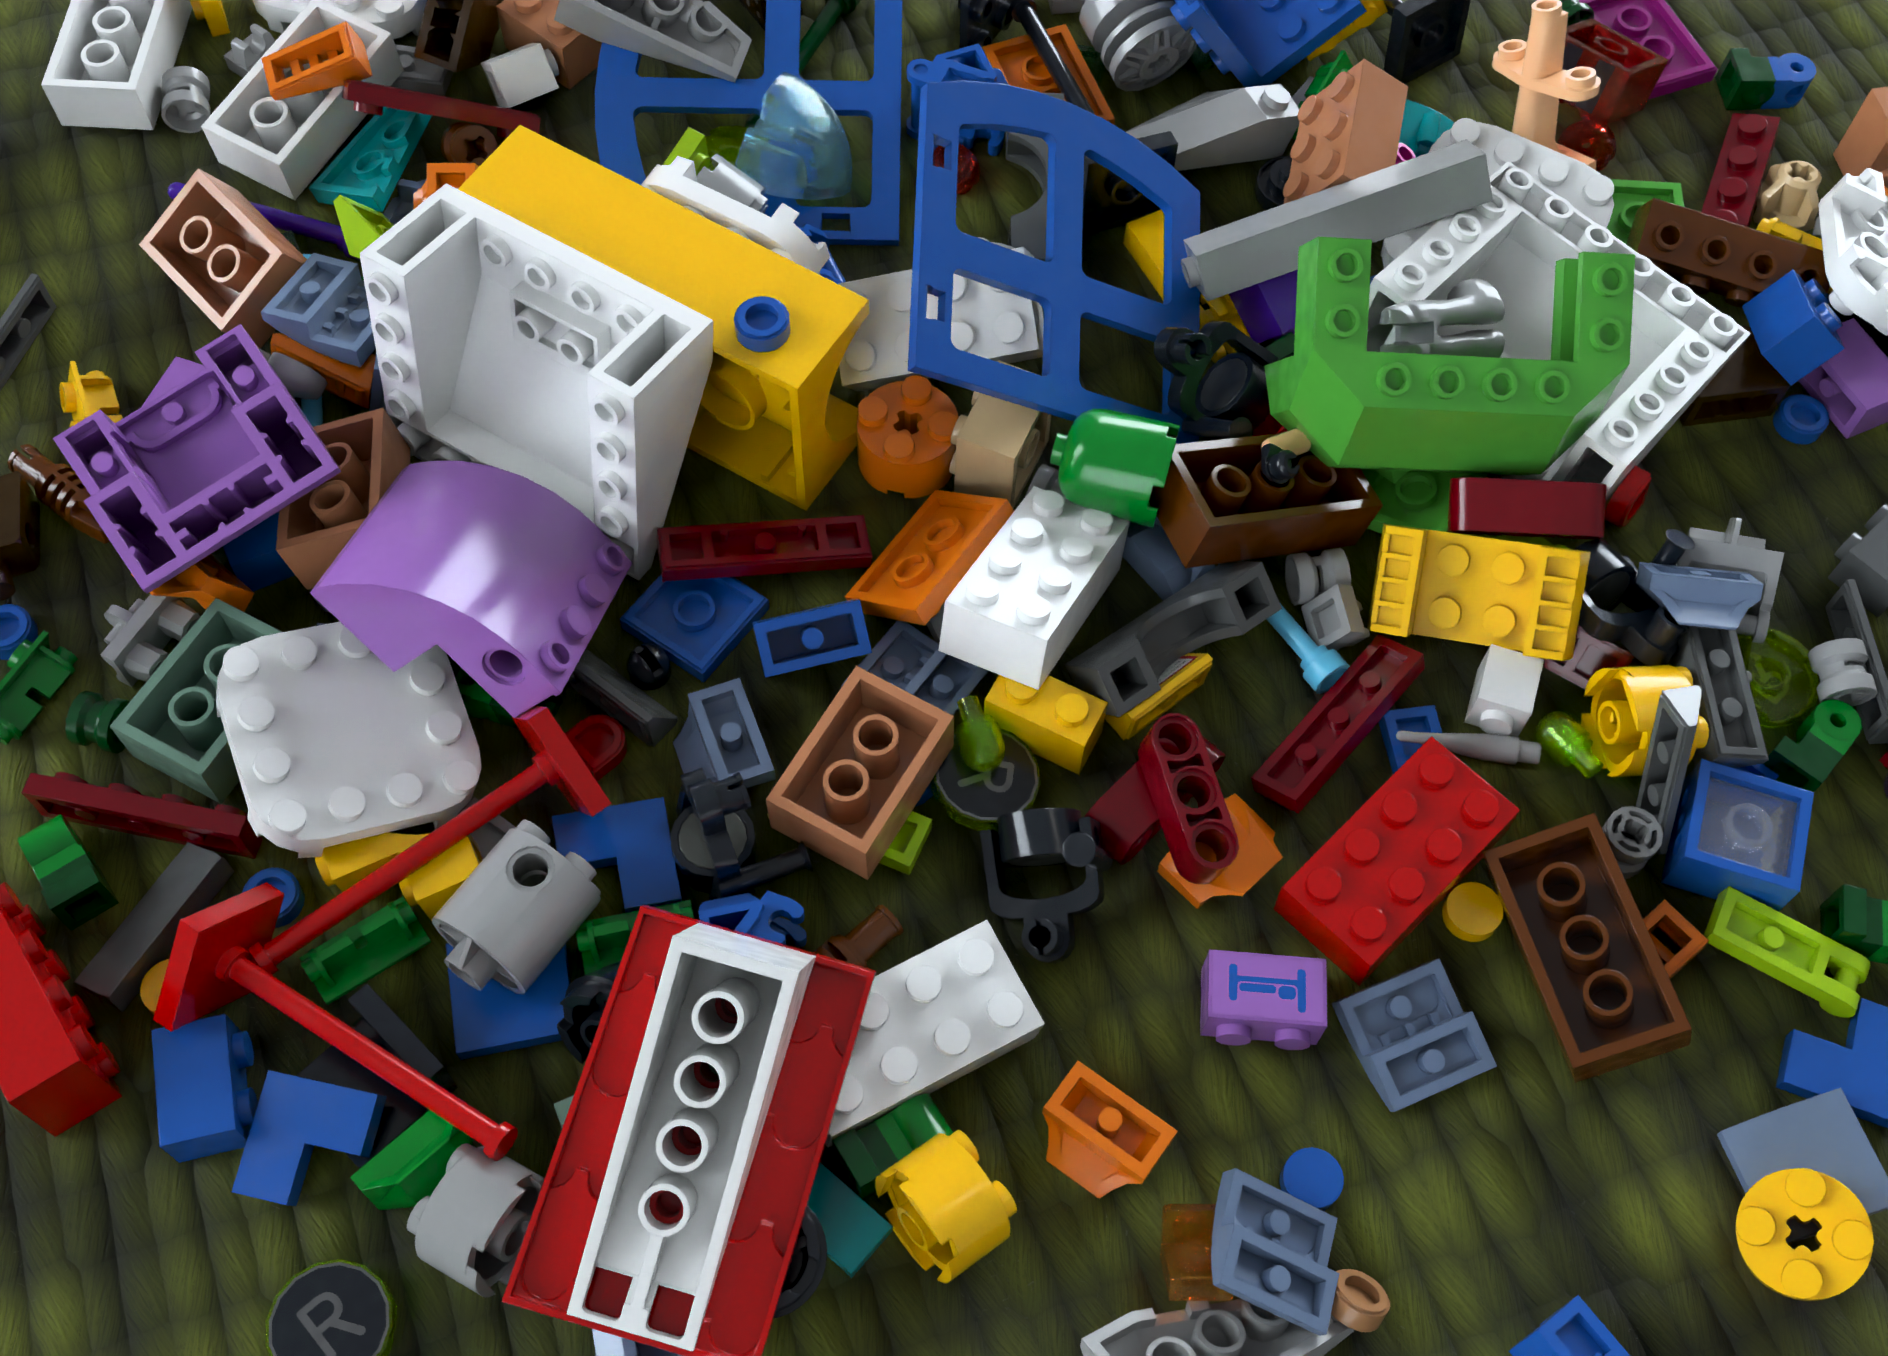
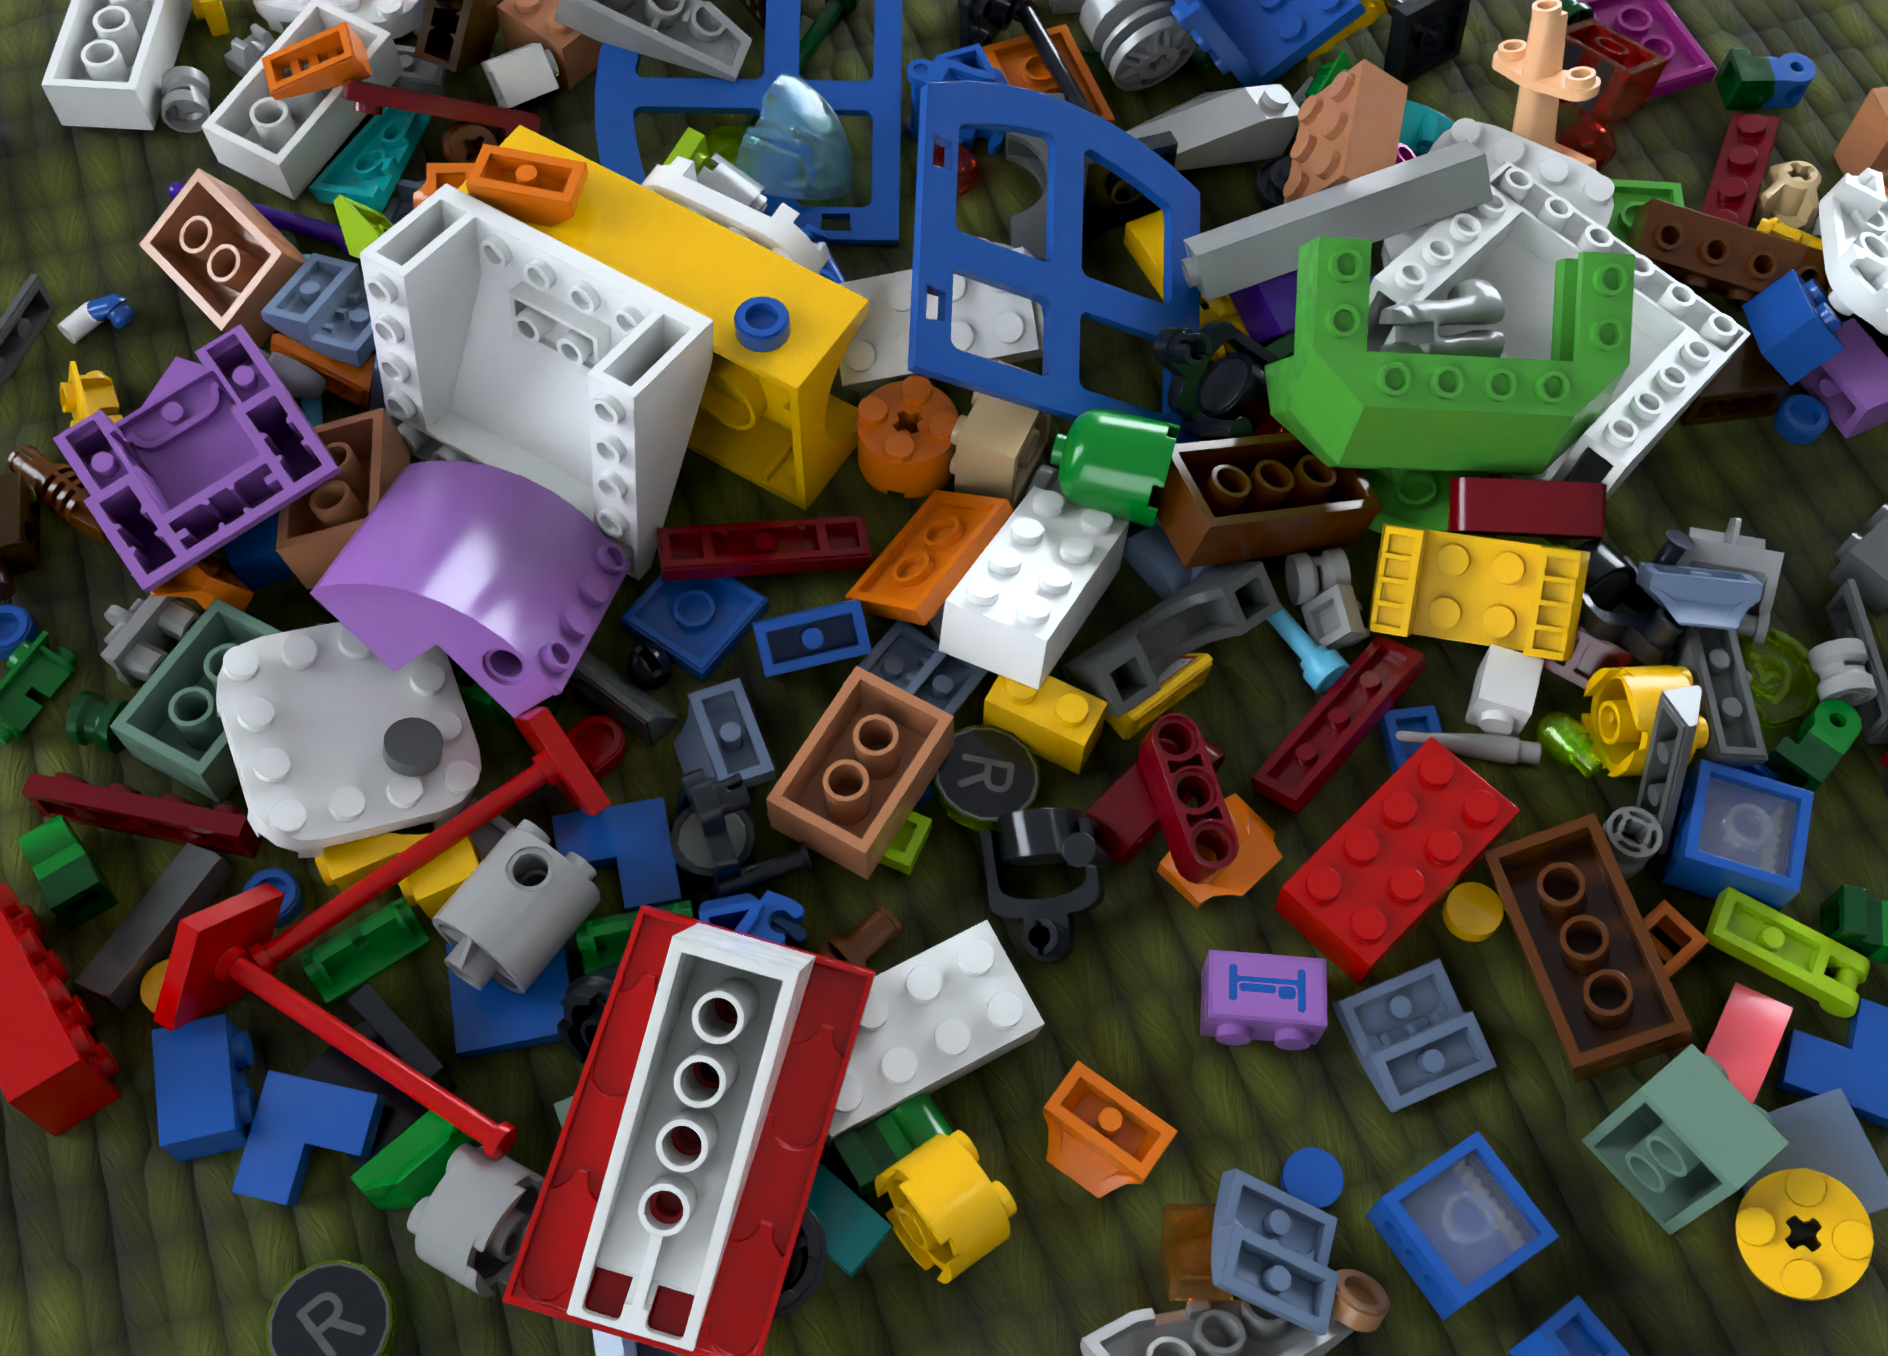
(94, 313): none -> arm
(412, 747): none -> dark grey tile
(527, 184): none -> orange slope
(979, 737): clear neon green cylinder -> none
(1278, 452): black arm -> none
(1461, 1225): none -> piece
(1628, 497): red tile -> none
(1685, 1140): none -> sand green brick
(1748, 1037): none -> coral slope

